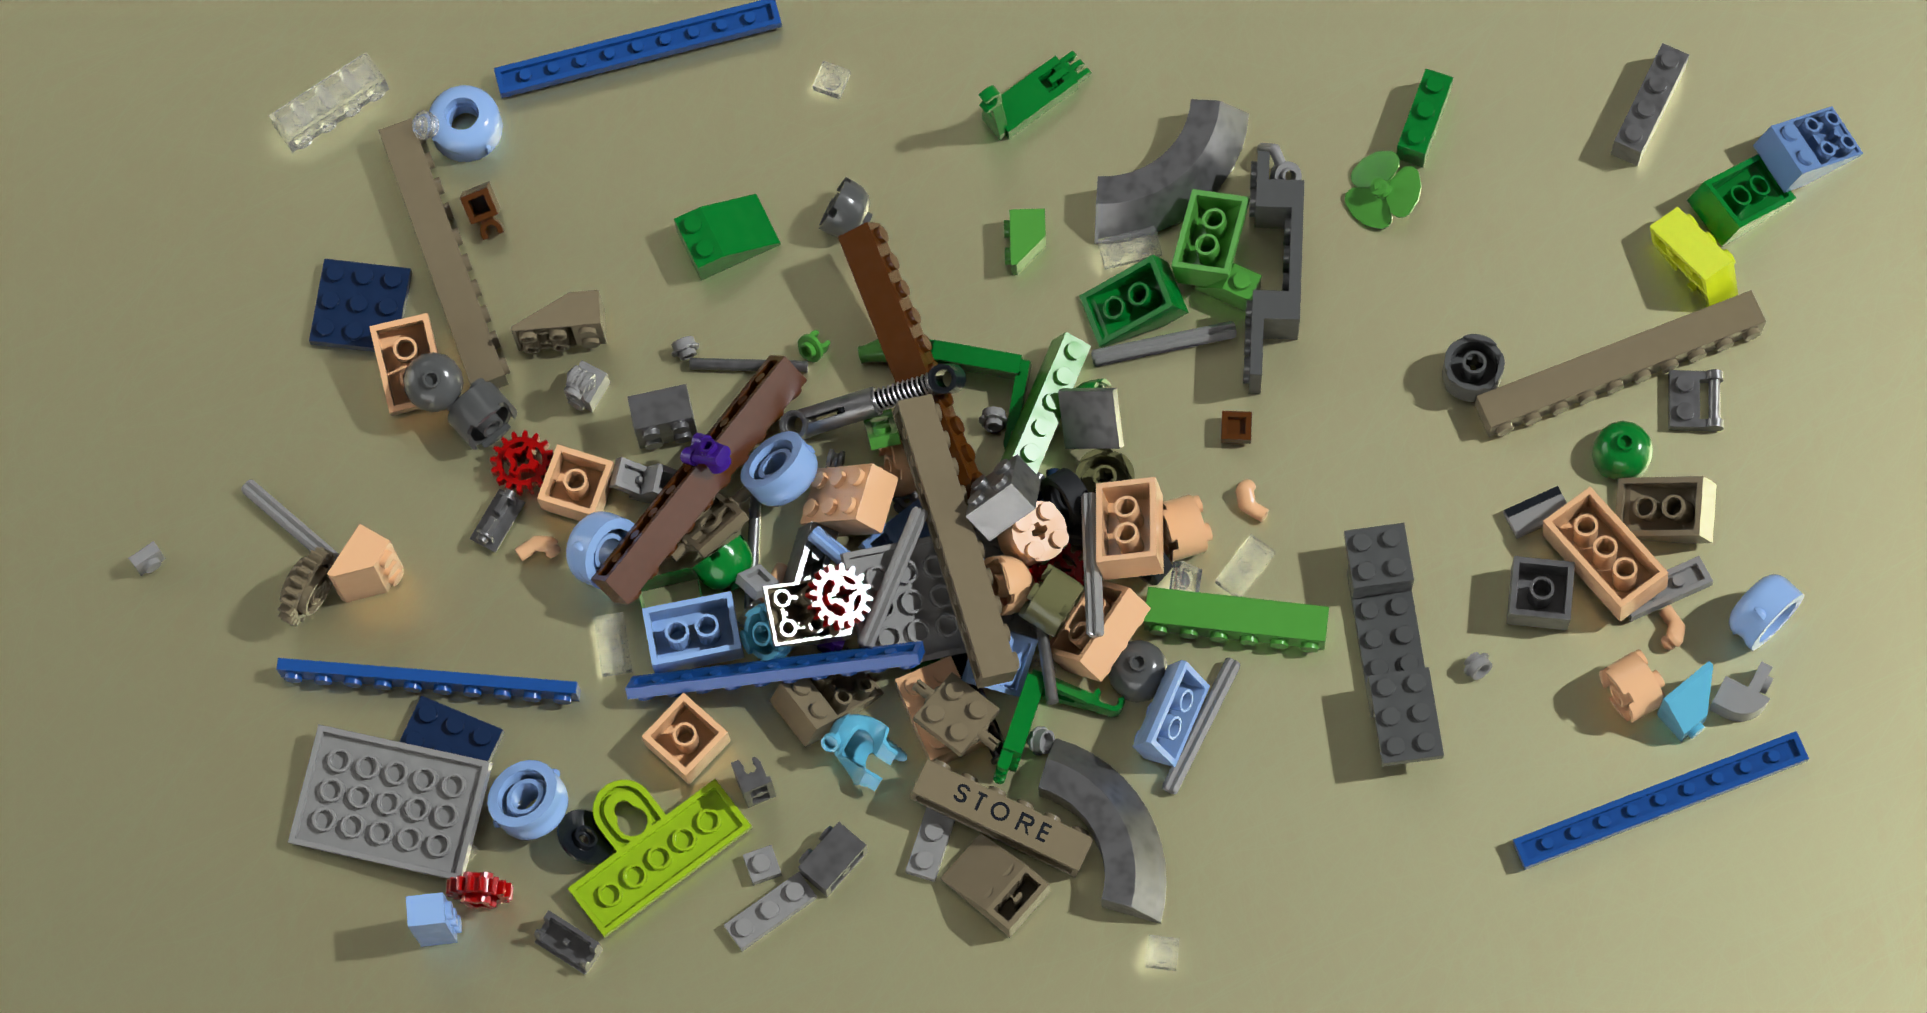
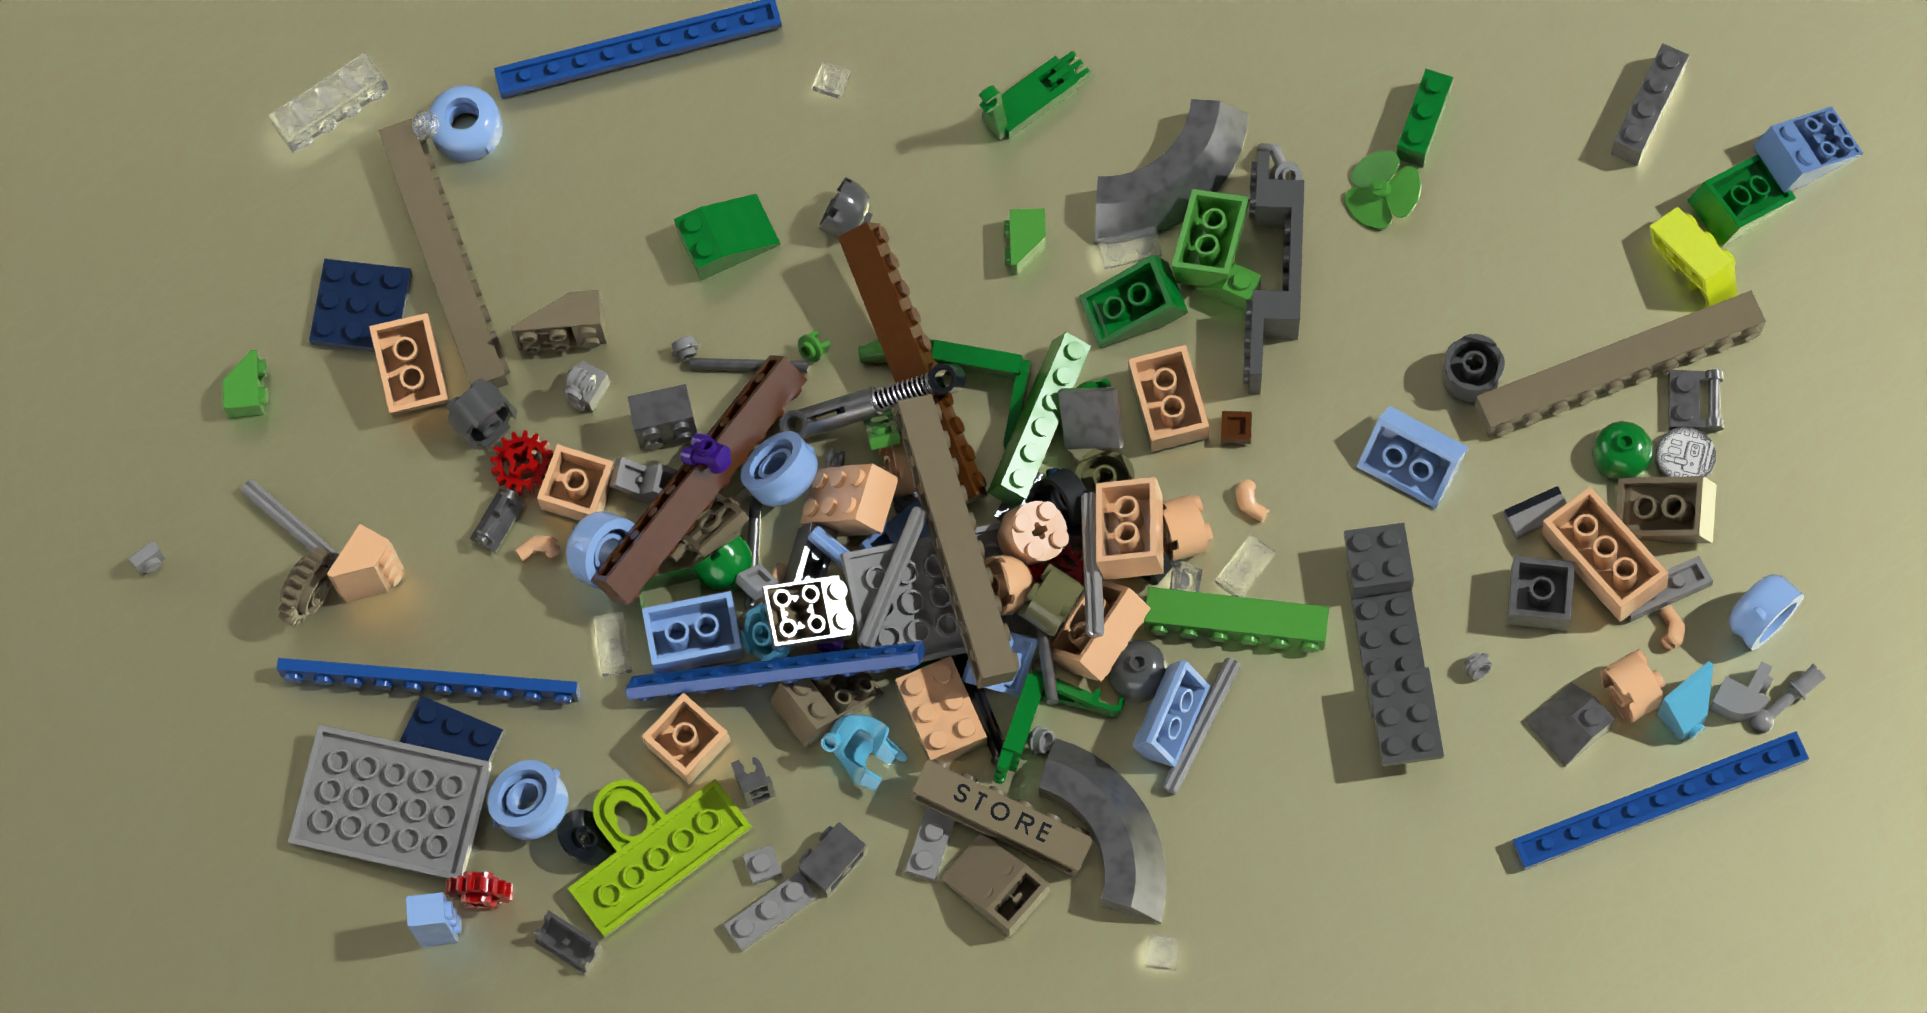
(244, 387): none -> bright green slope
(433, 381): dark grey cylinder -> none
(481, 207): reddish brown brick -> none
(843, 607): gear -> none
(956, 714): dark tan plate -> none
(993, 419): light grey plate -> none
(1003, 497): flat silver brick -> none
(1163, 343): light grey axle -> none
(1168, 398): none -> light nougat brick
(1412, 456): none -> light blue slope
(1571, 722): none -> flat silver slope
(1685, 453): none -> tile
(1800, 687): none -> light grey pin

